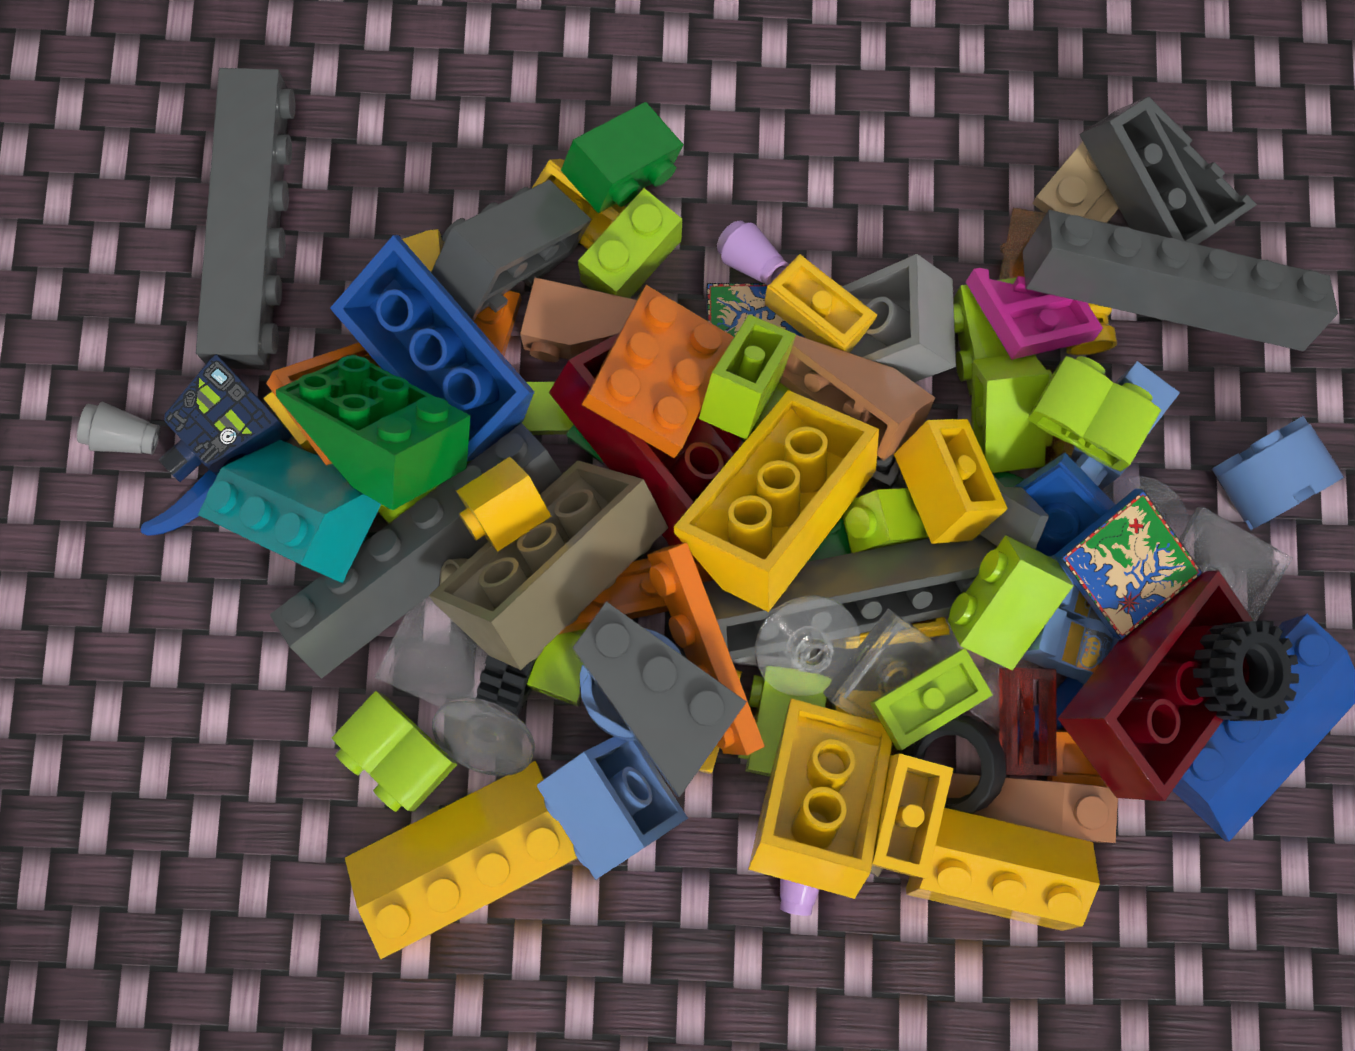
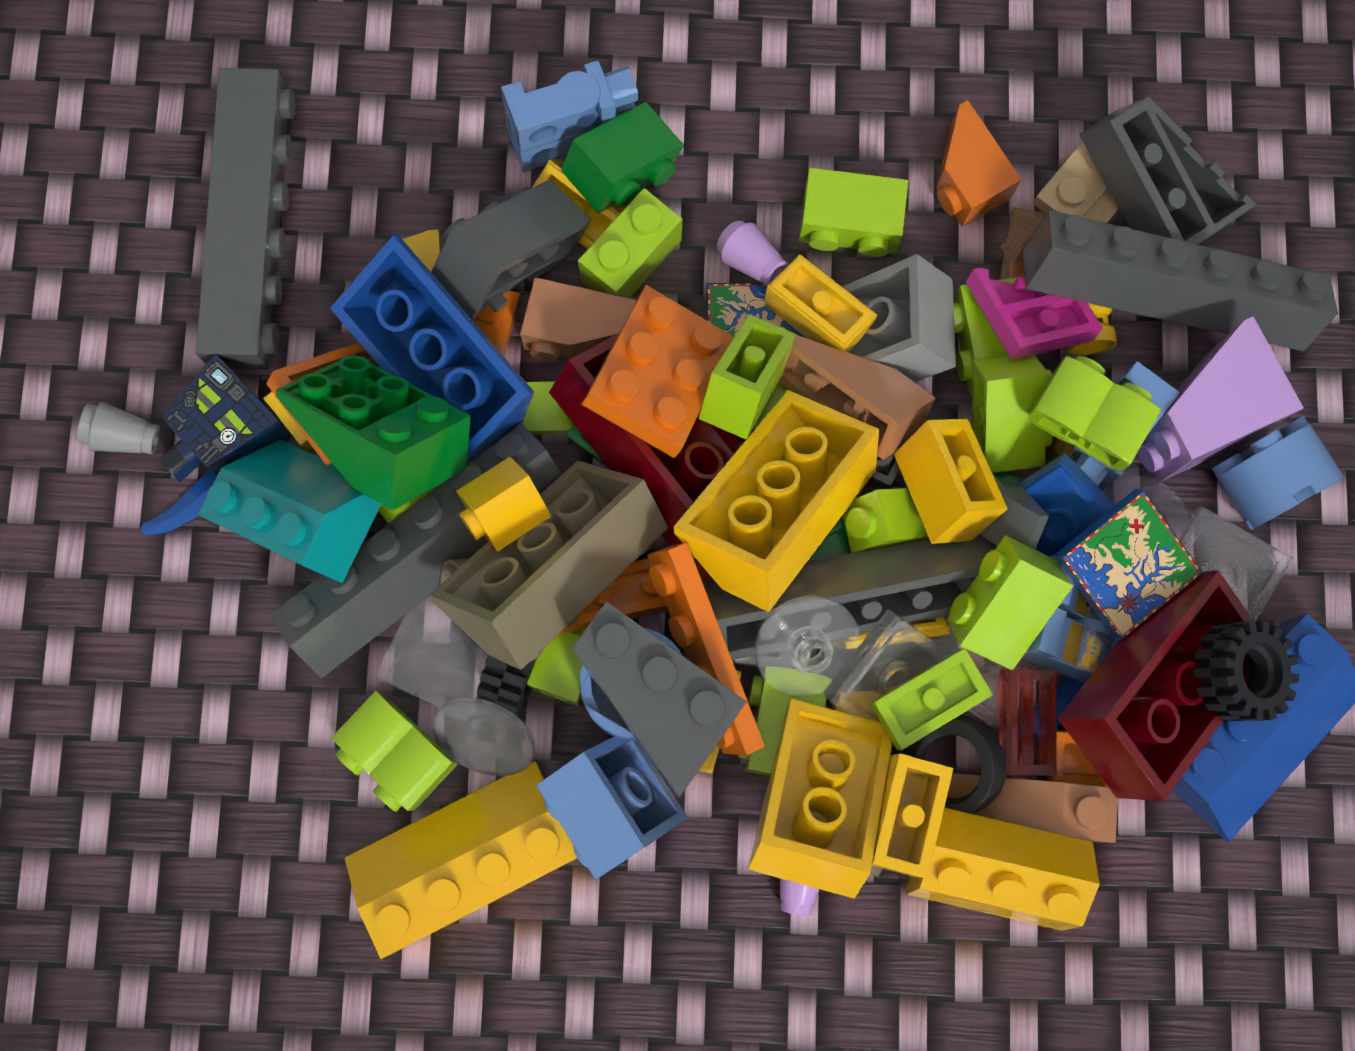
(550, 118): none -> medium blue hips
(853, 212): none -> lime brick
(973, 169): none -> orange slope
(1221, 404): none -> lavender slope

